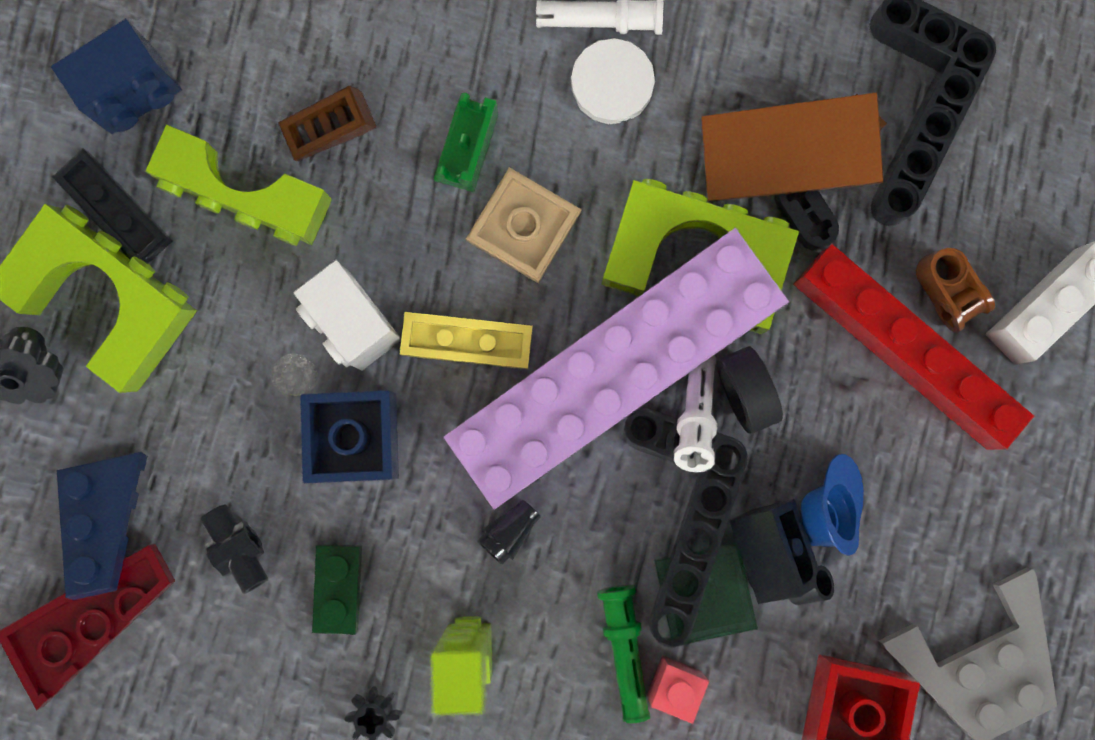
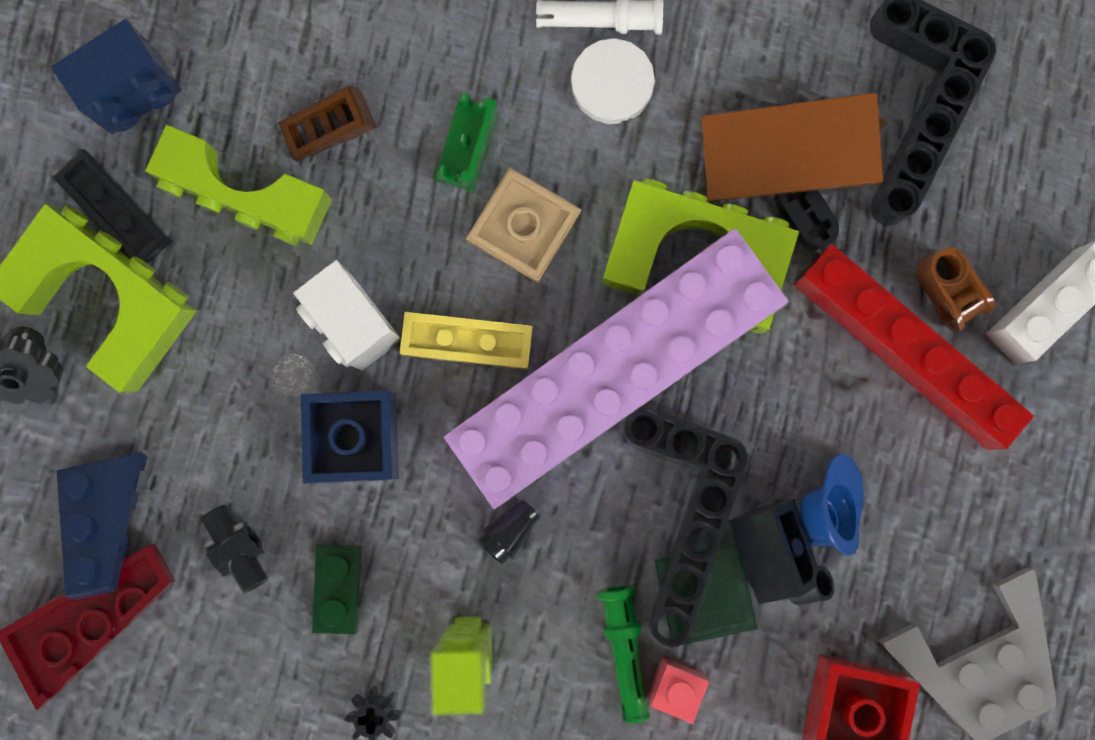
(697, 424): white pin -> none
(750, 390): black tyre -> none

